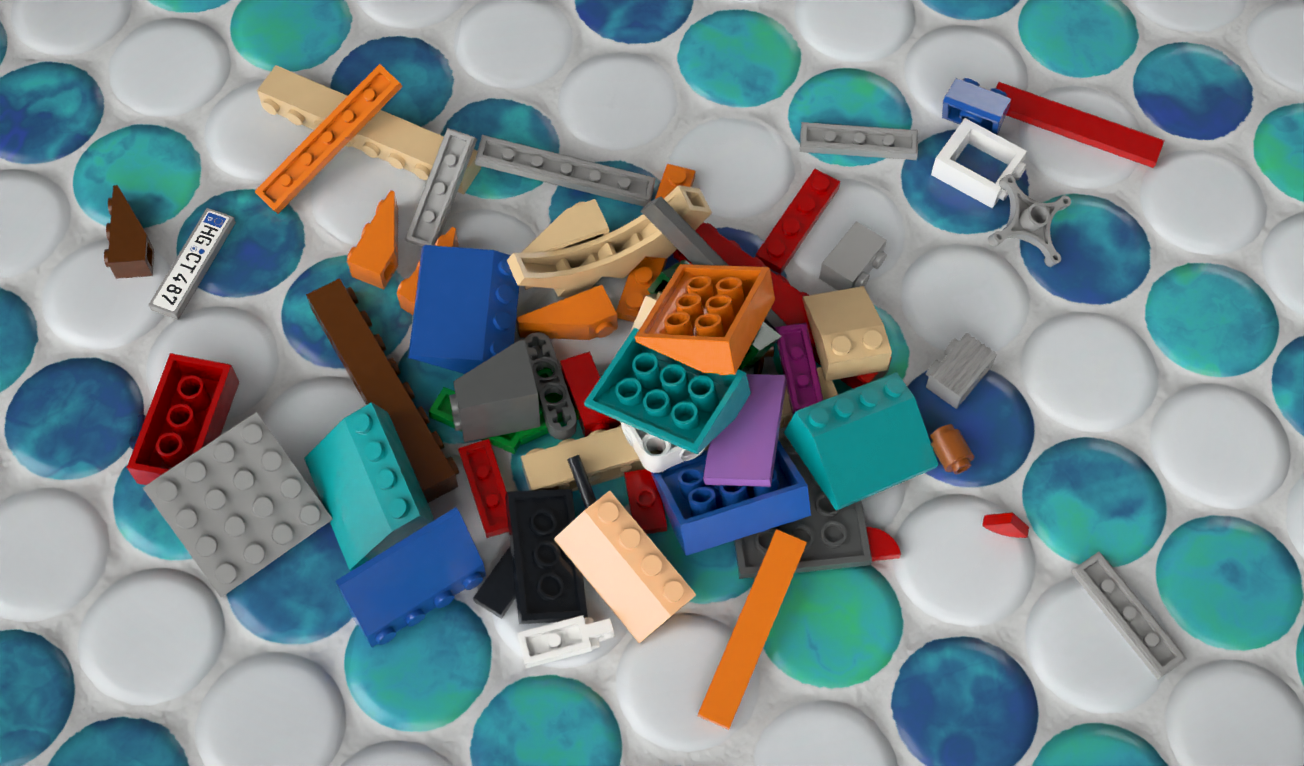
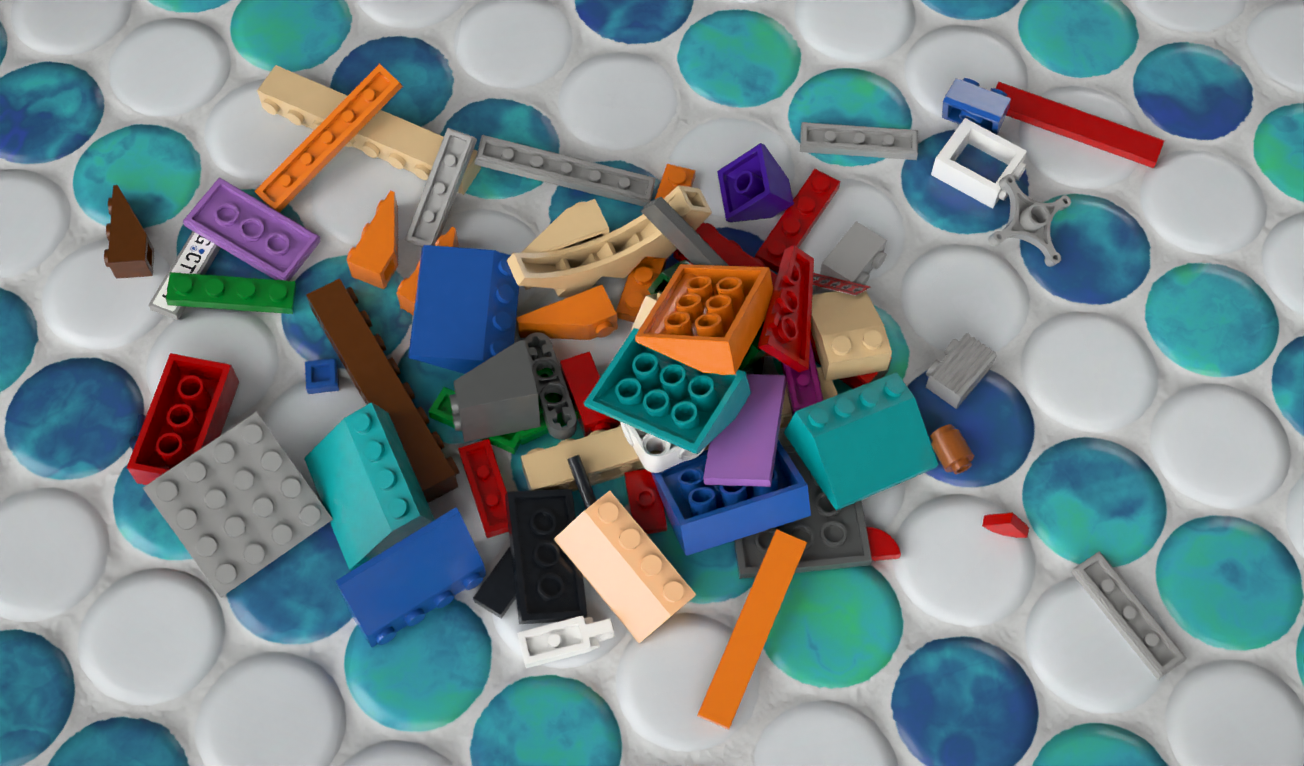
(231, 293): none -> green plate
(251, 231): none -> medium lavender tile
(321, 376): none -> blue tile
(754, 186): none -> dark purple slope
(789, 314): none -> red wing
(838, 284): none -> red sticker

